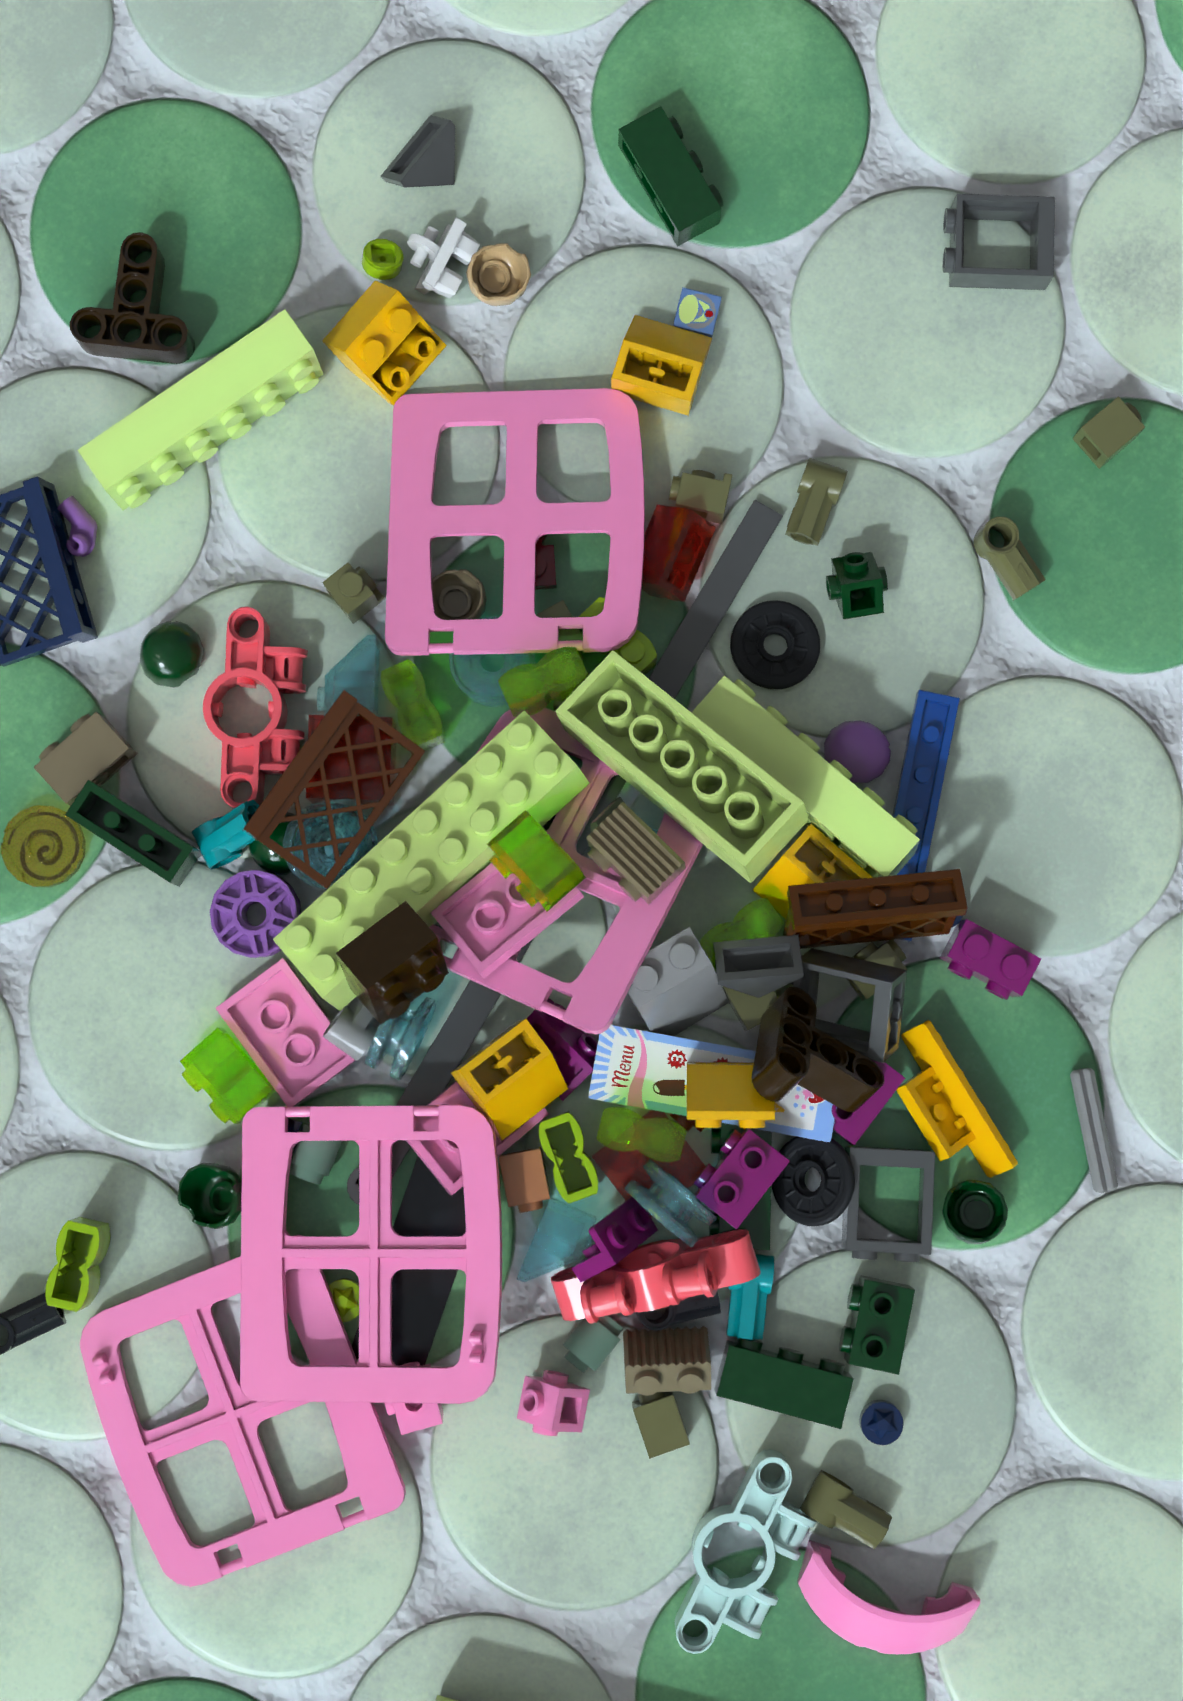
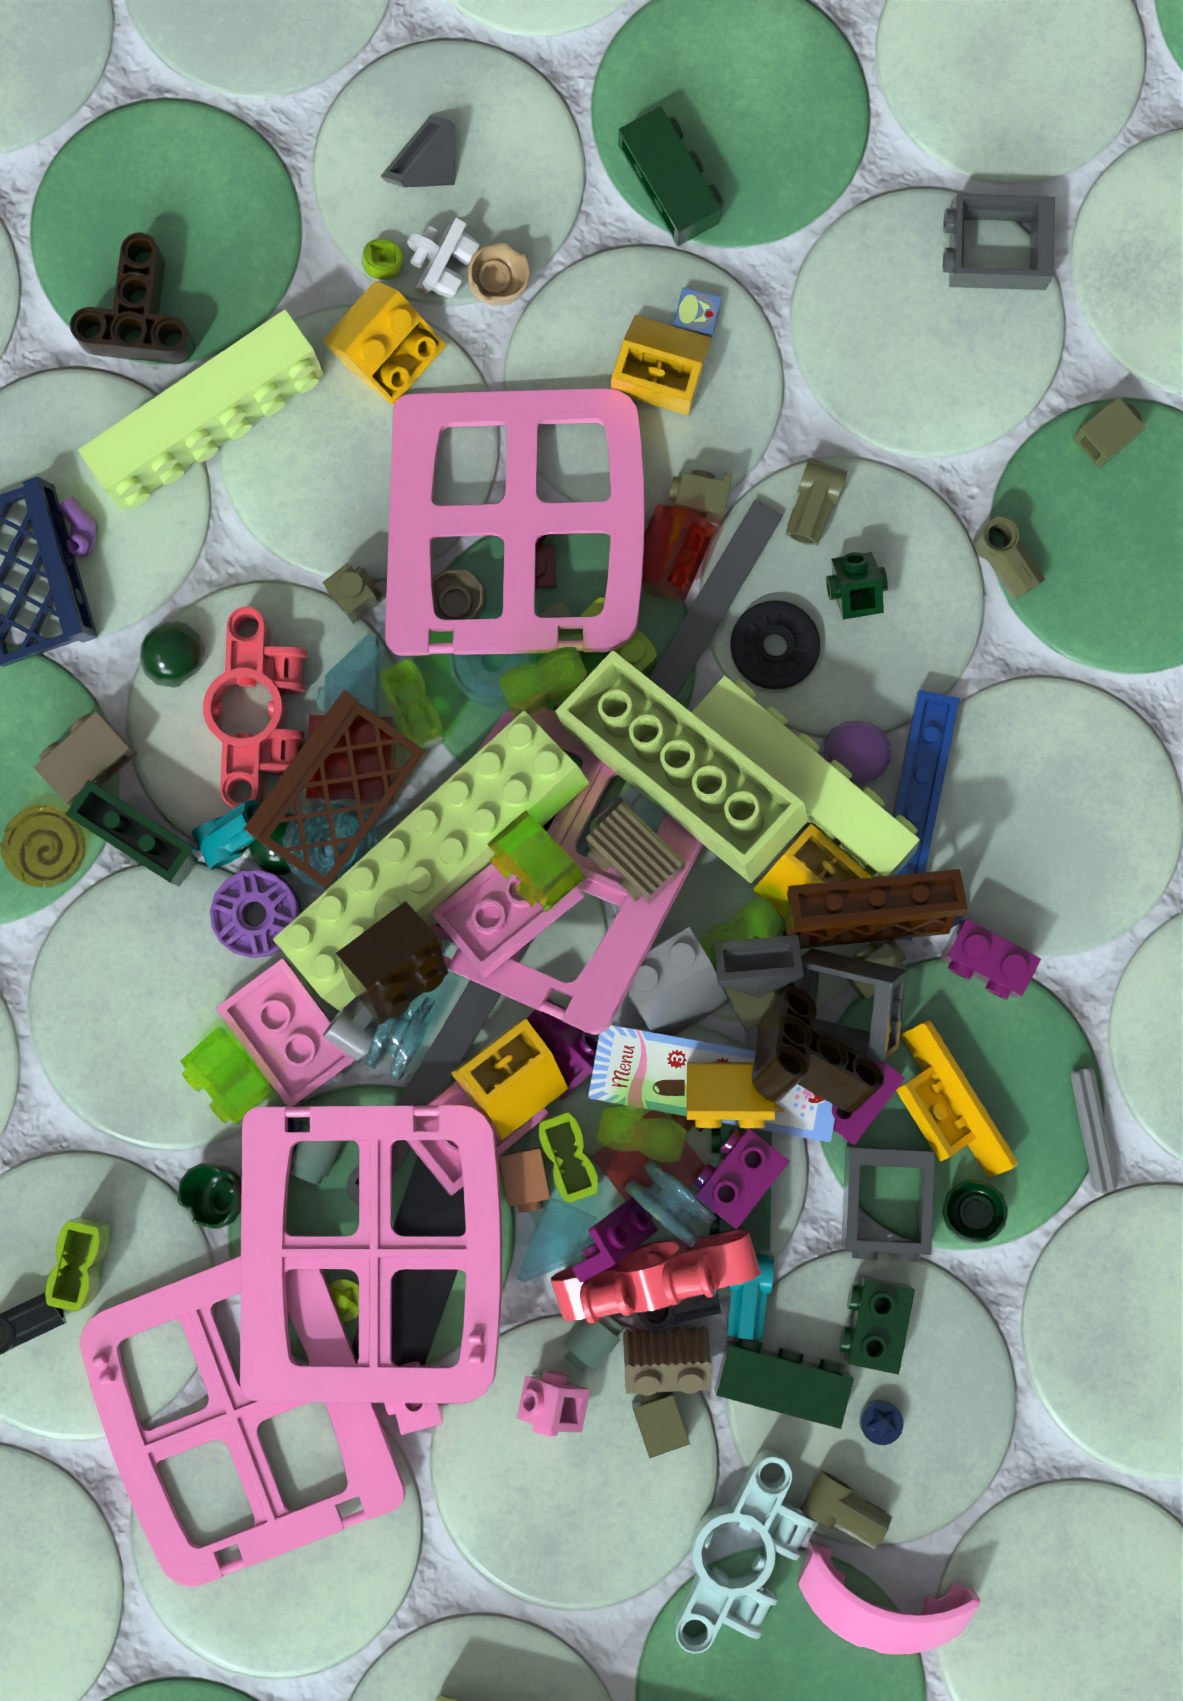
(835, 1187): black wheel -> none

